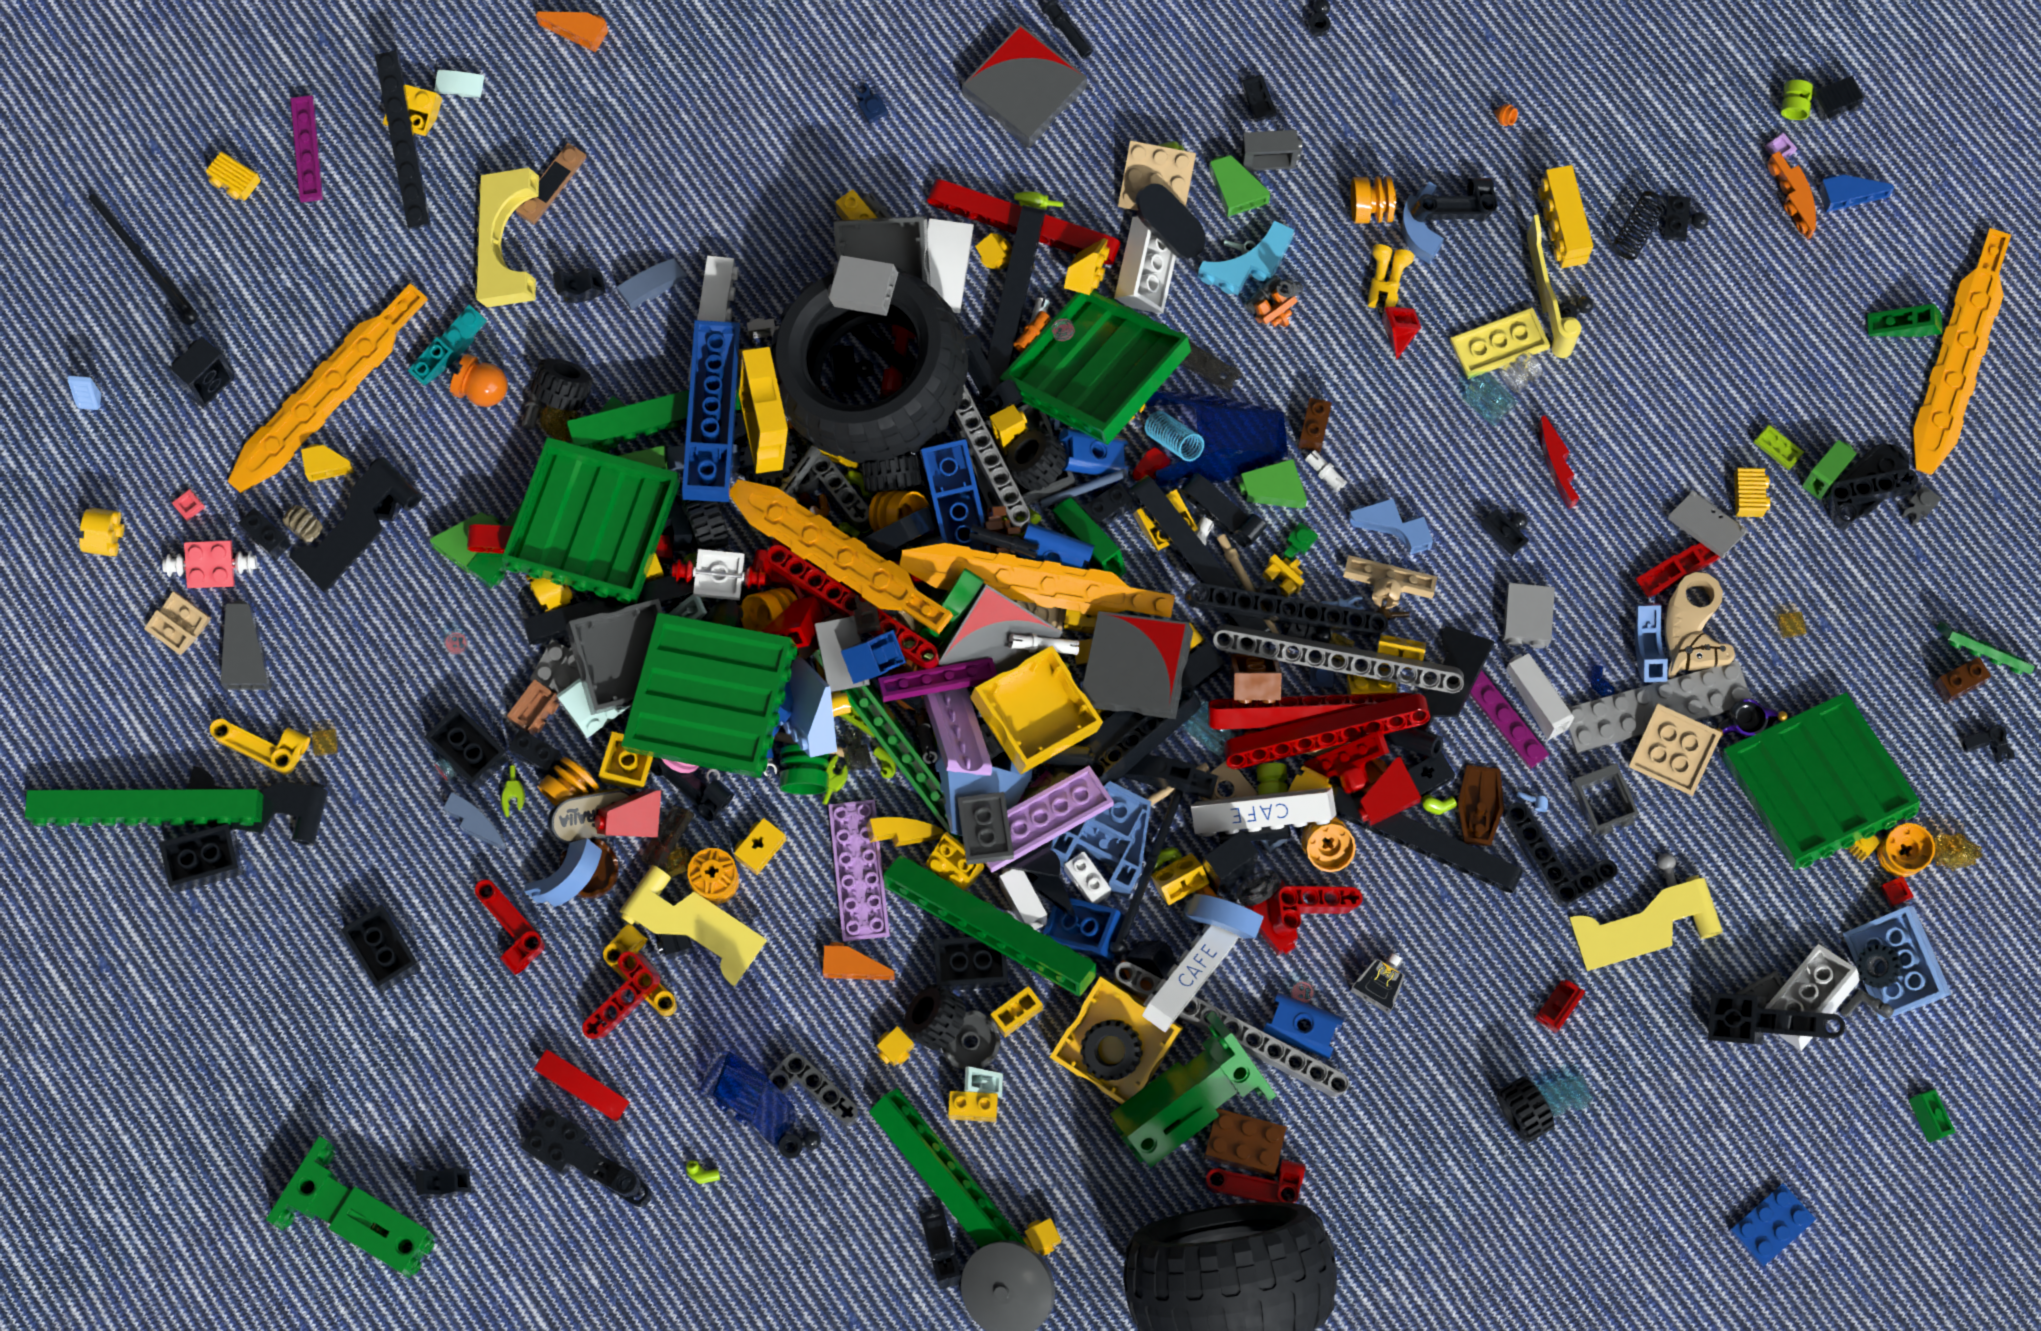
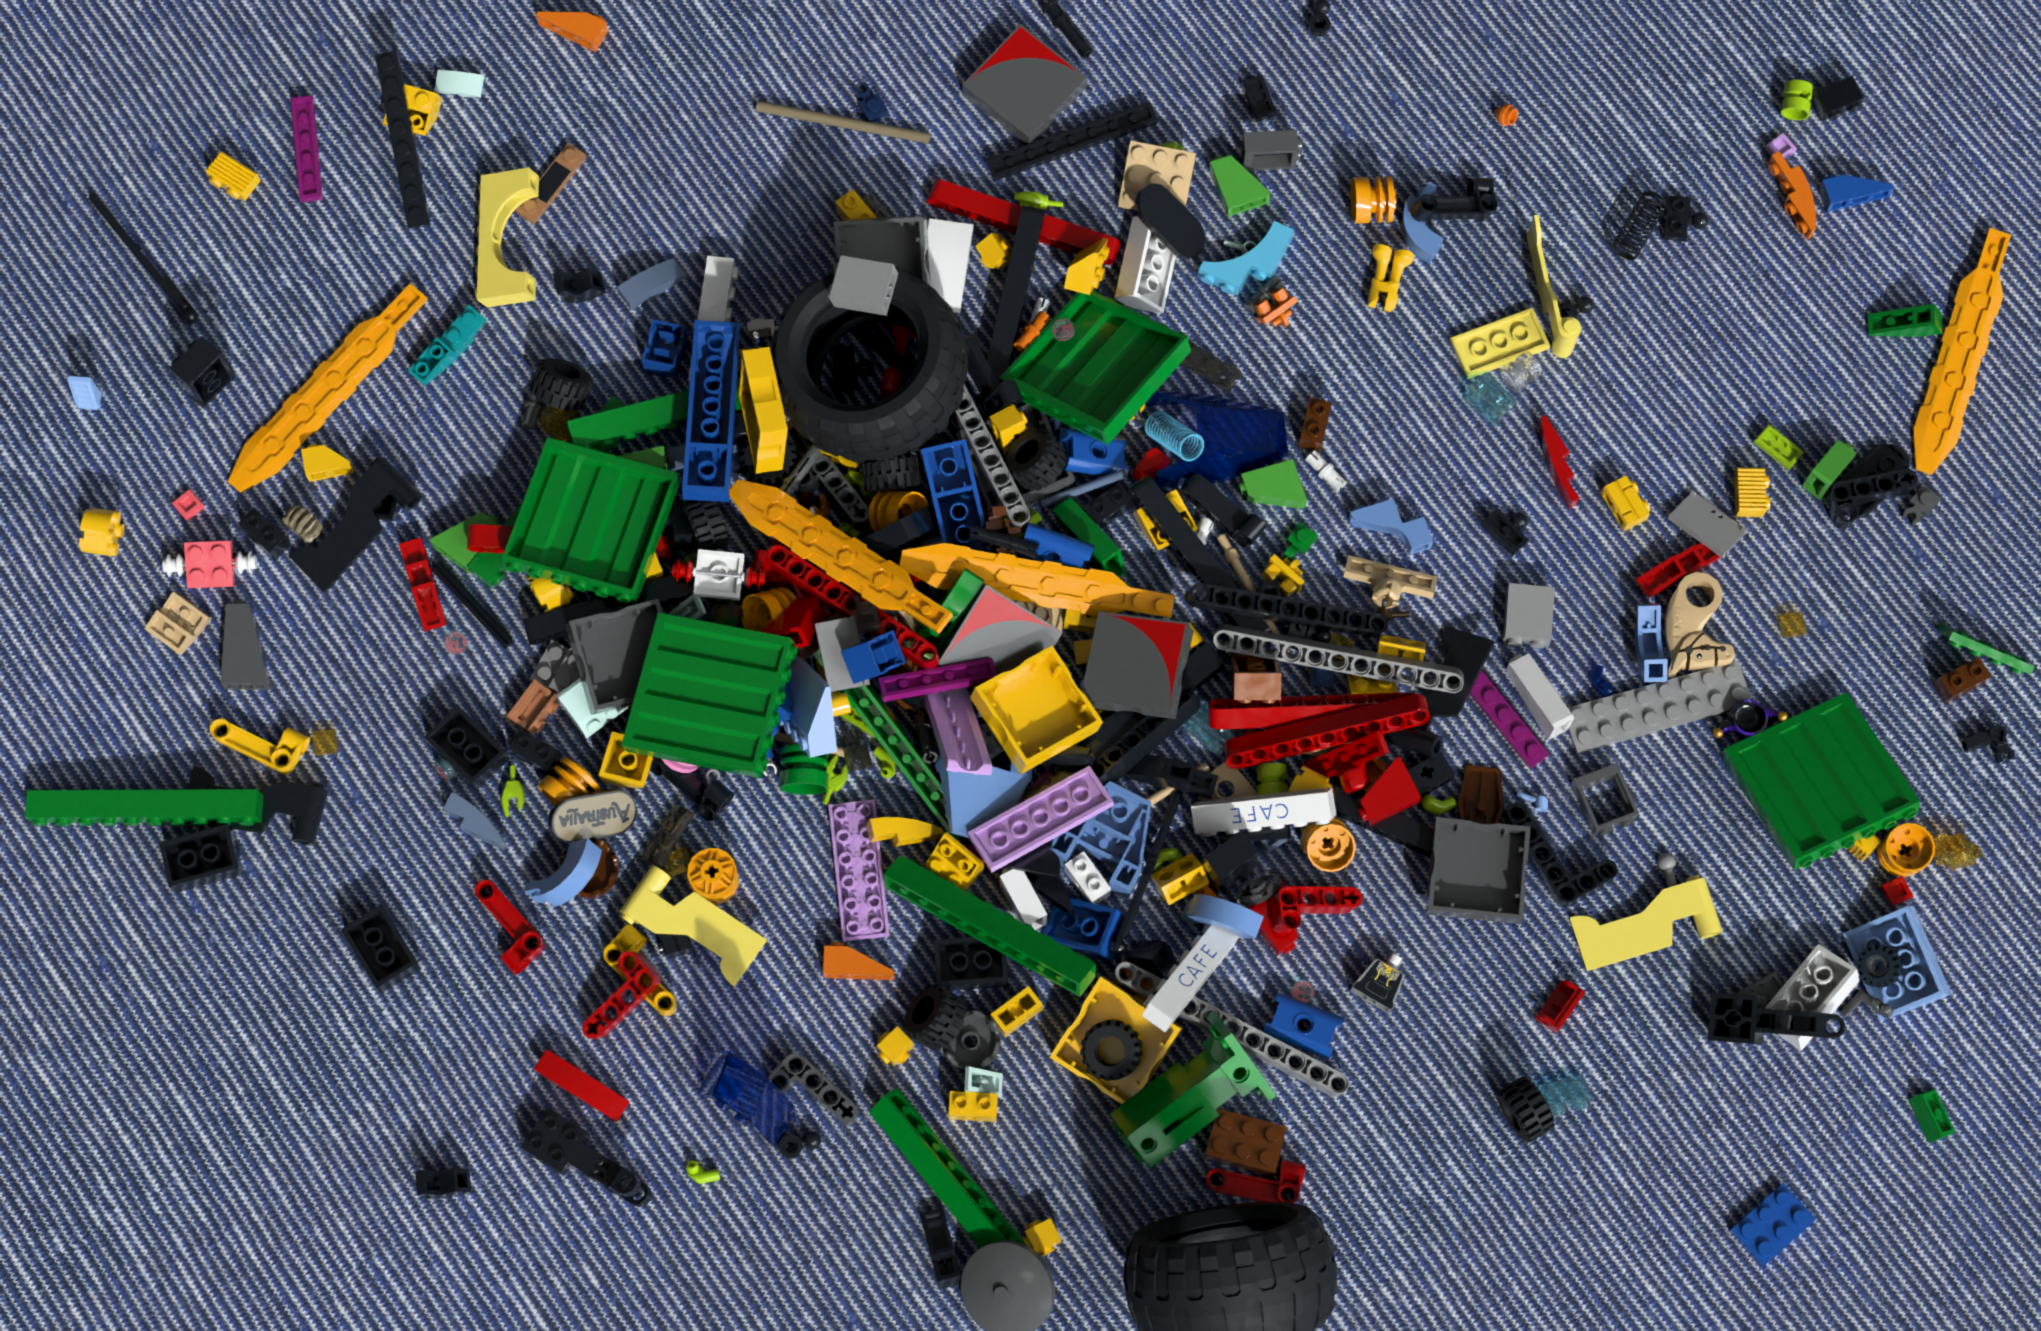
(351, 1214): green brick -> none
(422, 584): none -> red slope
(472, 605): none -> black axle
(481, 383): orange tile -> none
(631, 816): slope -> none
(664, 350): none -> blue piece
(757, 858): yellow brick -> none
(843, 122): none -> dark tan piece
(985, 828): dark grey plate -> none
(1034, 643): white pin -> none
(1071, 141): none -> black plate
(1289, 288): dark grey pin -> none
(1346, 603): light blue piece -> none
(1400, 327): red slope -> none
(1478, 870): none -> dark grey tile
(1565, 217): yellow piece -> none
(1625, 503): none -> yellow brick
(1675, 749): tan plate -> none

